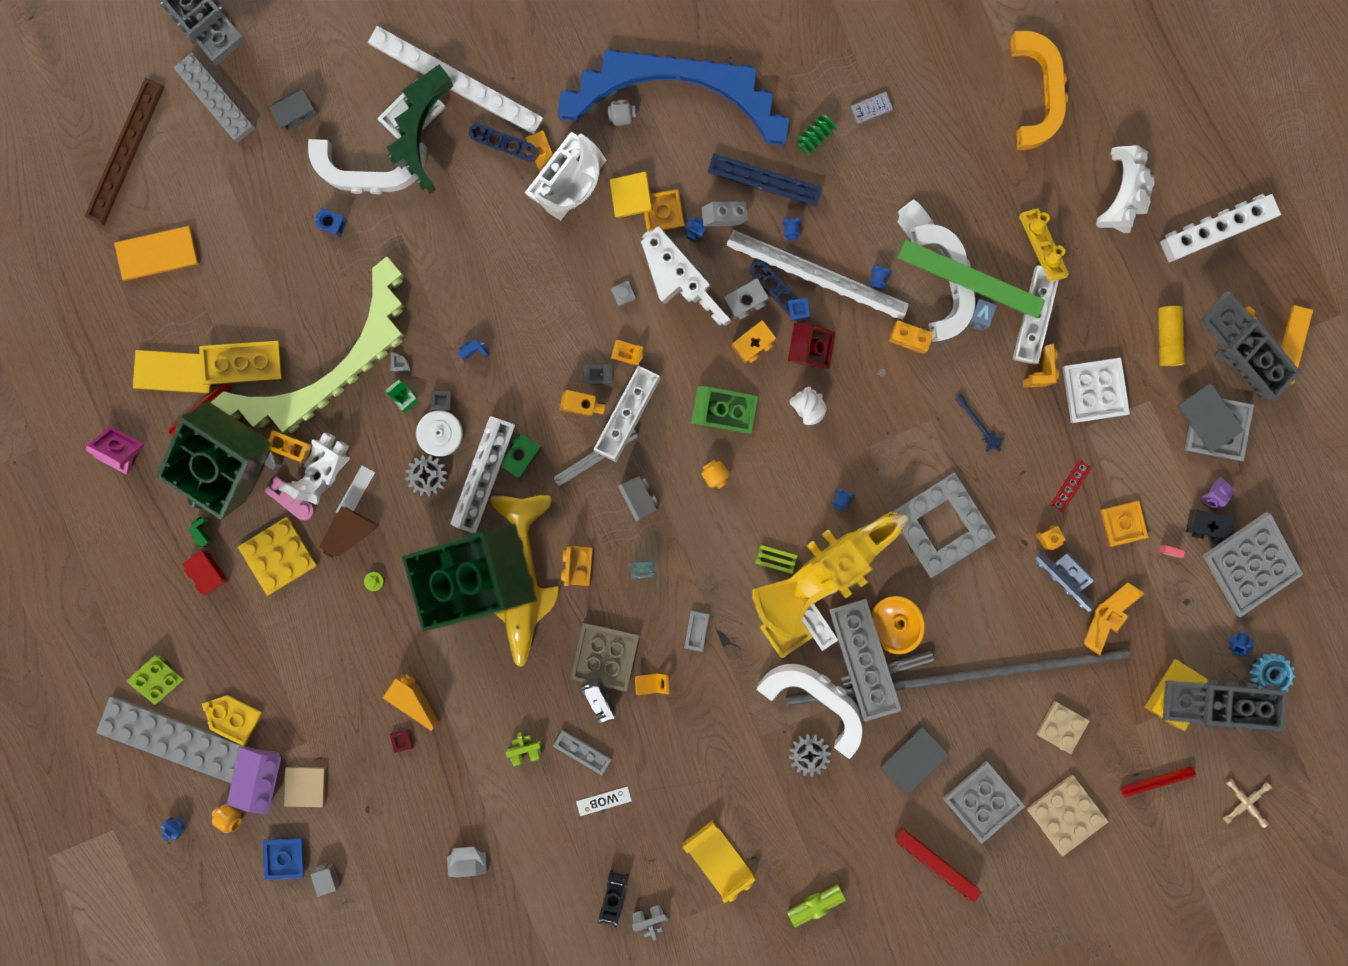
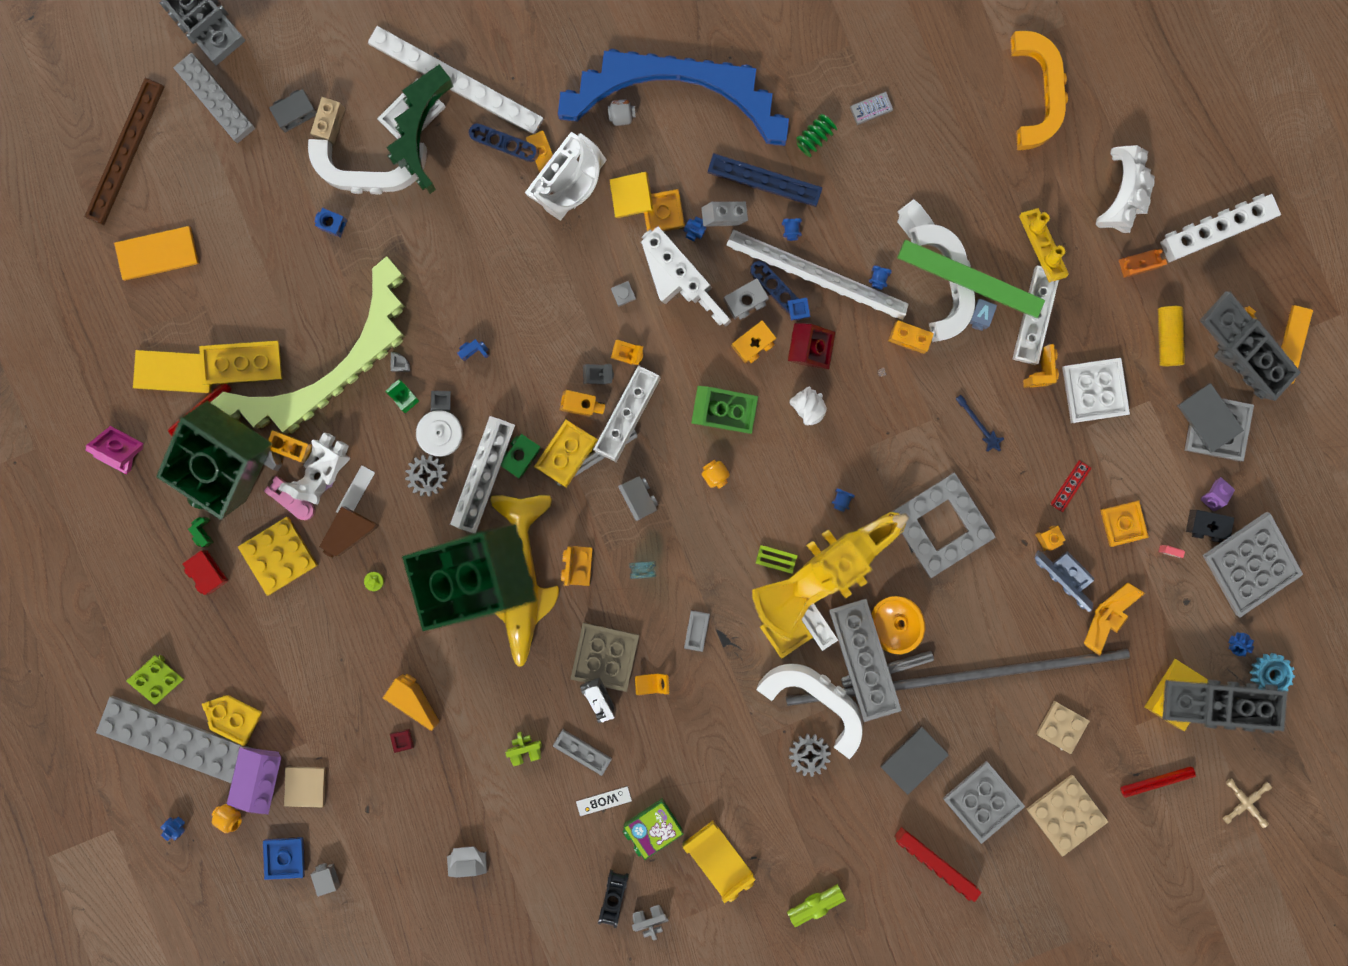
(327, 120): none -> tan brick
(566, 453): none -> yellow tile
(652, 829): none -> brick
(1142, 263): none -> orange hinge

